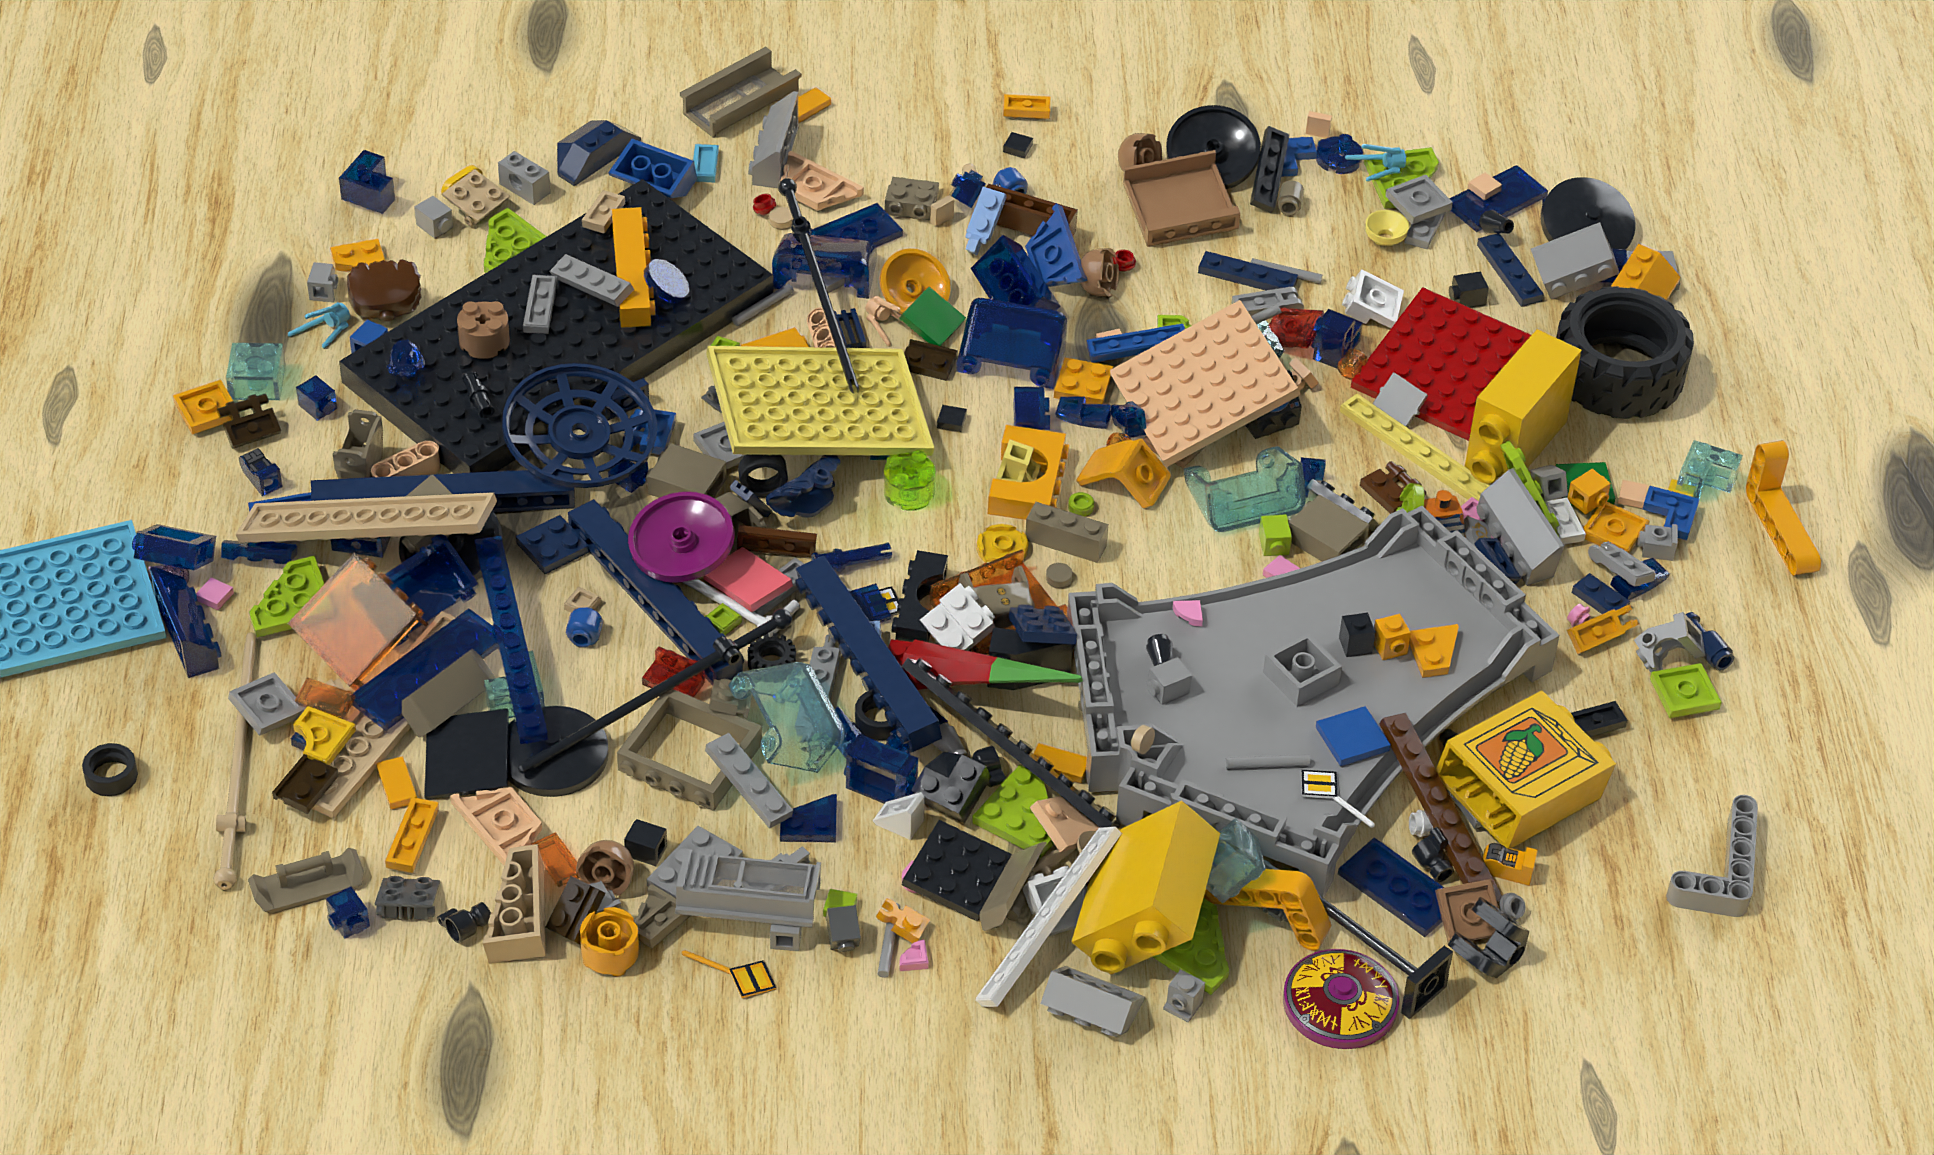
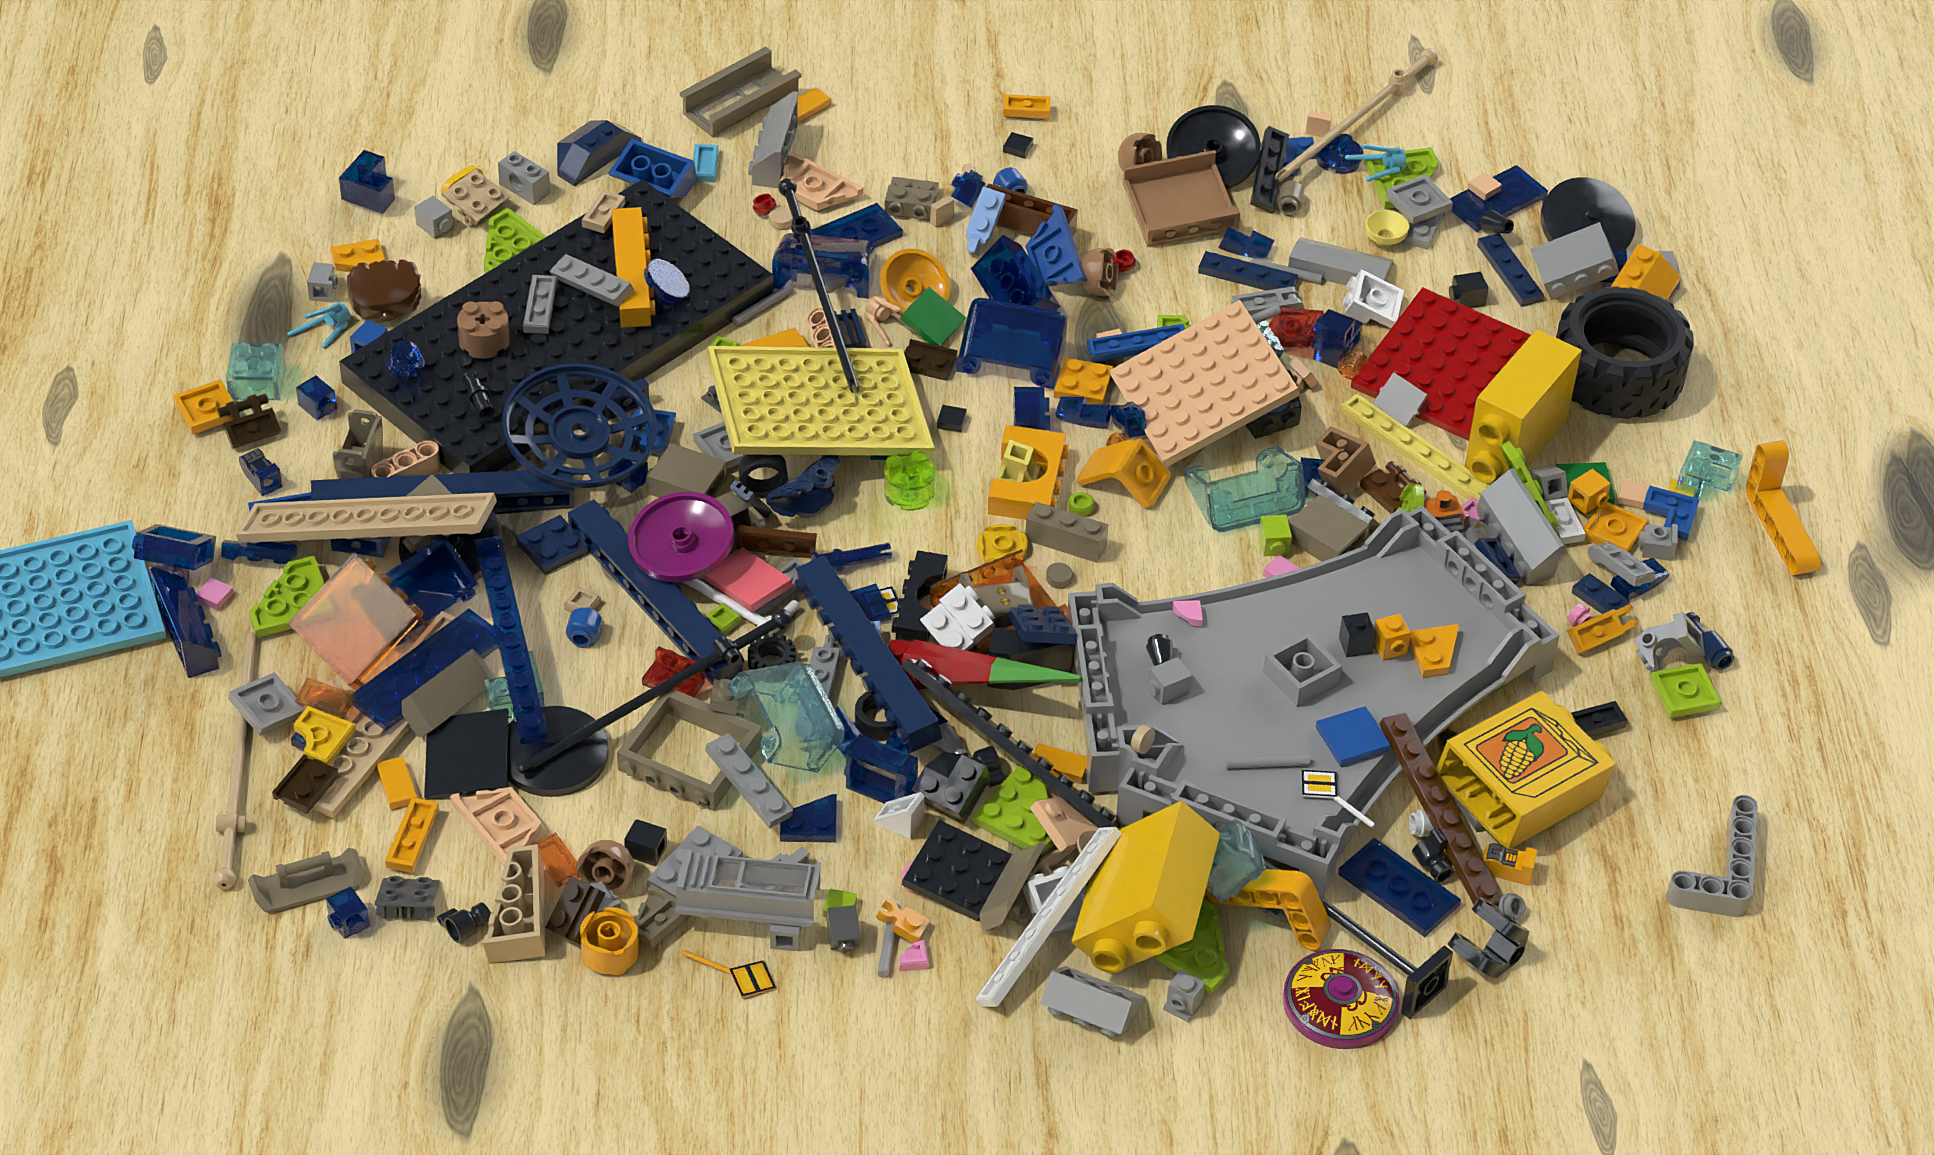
(105, 754): black tyre -> none
(1248, 246): none -> clear blue slope
(1336, 262): none -> light grey slope
(1345, 459): none -> medium nougat brick
(1396, 86): none -> tan bar
(1457, 911): medium nougat tile -> none

